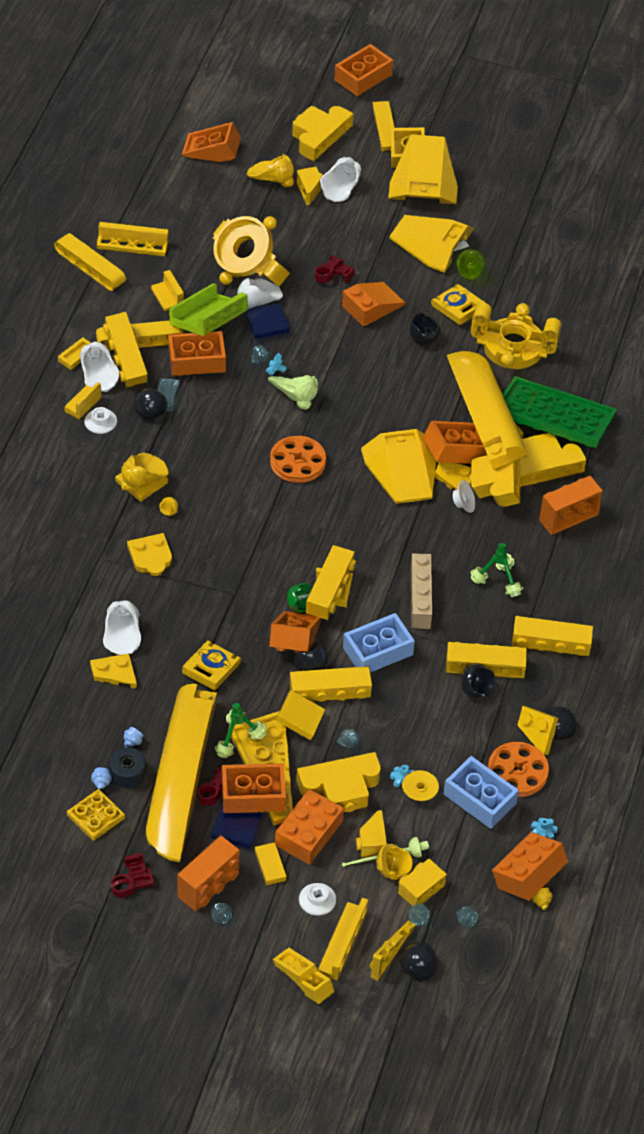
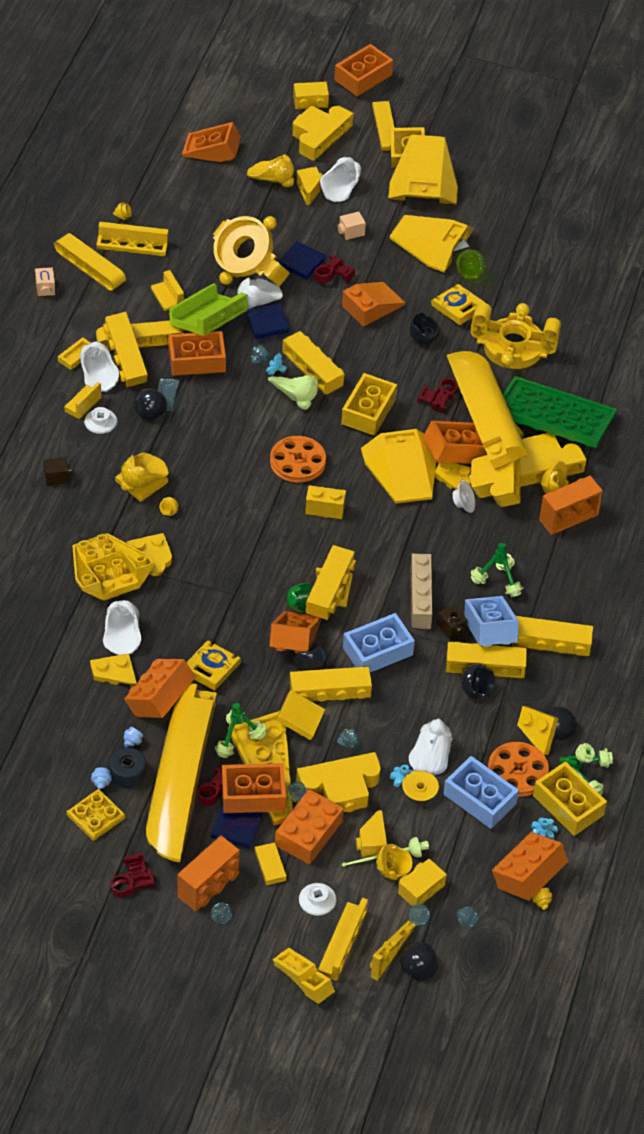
(45, 281): none -> light nougat brick
(56, 471): none -> dark brown brick
(109, 566): none -> yellow wedge
(123, 211): none -> yellow plate
(159, 688): none -> orange brick
(296, 791): none -> clear light blue plate
(302, 260): none -> clear blue tile
(310, 94): none -> yellow brick
(313, 362): none -> yellow brick
(325, 502): none -> yellow brick
(351, 225): none -> light nougat brick
(369, 404): none -> yellow brick
(432, 748): none -> white hair
(440, 397): none -> dark red piece
(452, 622): none -> dark brown brick
(491, 621): none -> light blue brick
(554, 477): none -> yellow piece
(569, 798): none -> yellow brick
(586, 754): none -> yellowish green plant

